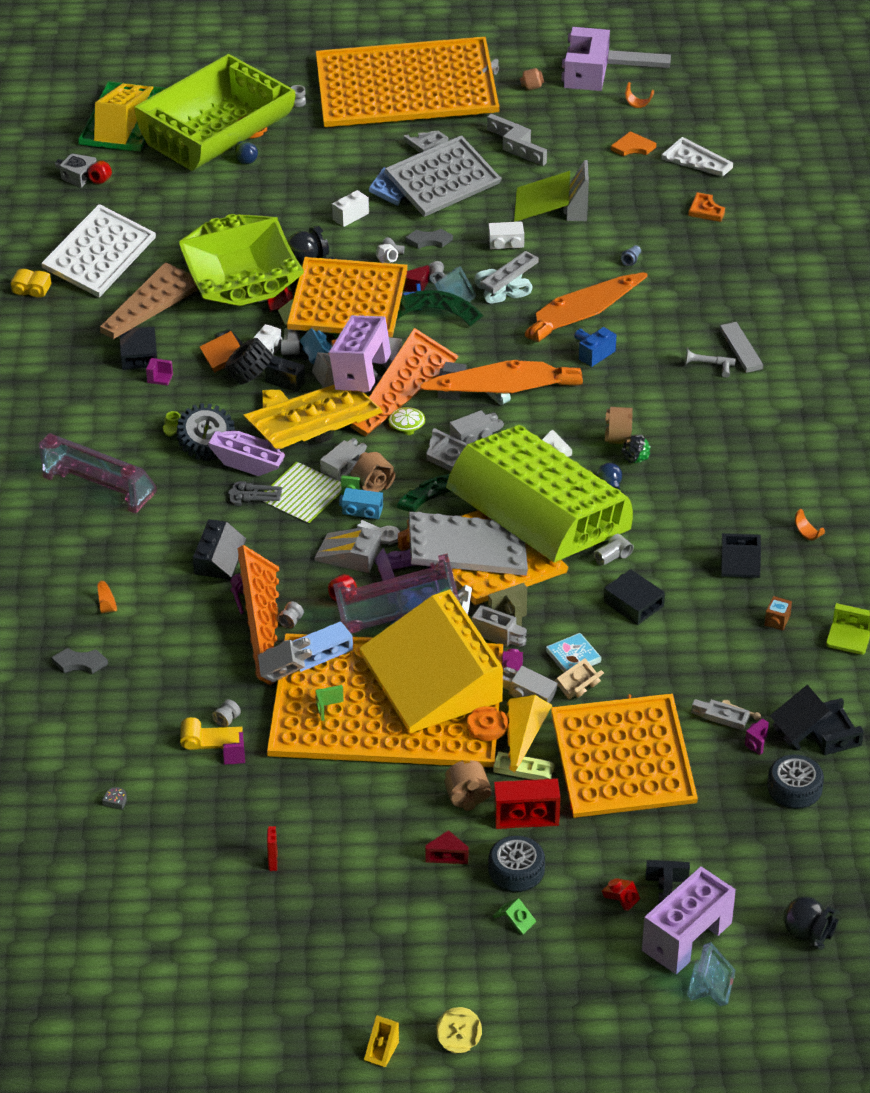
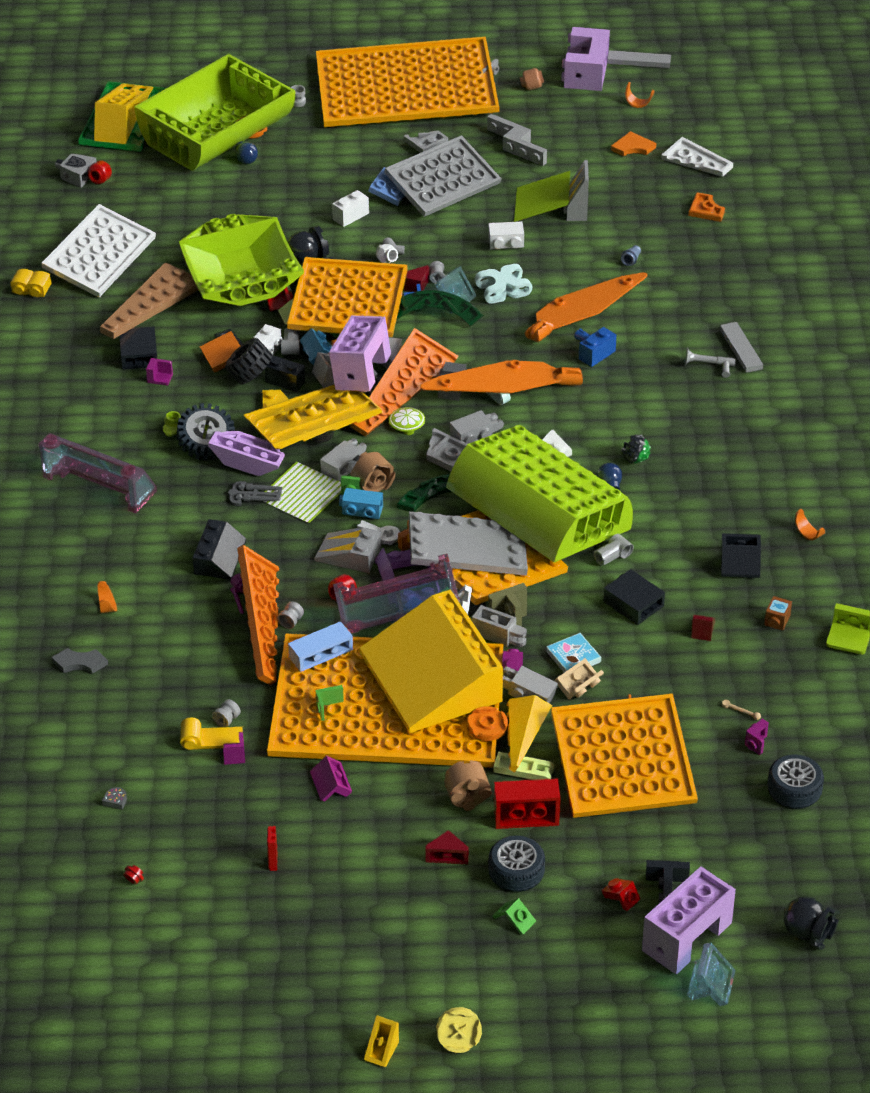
(133, 874): none -> red plate
(284, 659): light grey hinge -> none
(330, 778): none -> magenta panel
(436, 238): dark grey tile -> none
(509, 272): light grey tile -> none
(619, 425): medium nougat brick -> none
(702, 627): none -> dark red slope
(721, 713): light grey hinge -> none
(801, 716): black panel -> none
(840, 734): black panel -> none

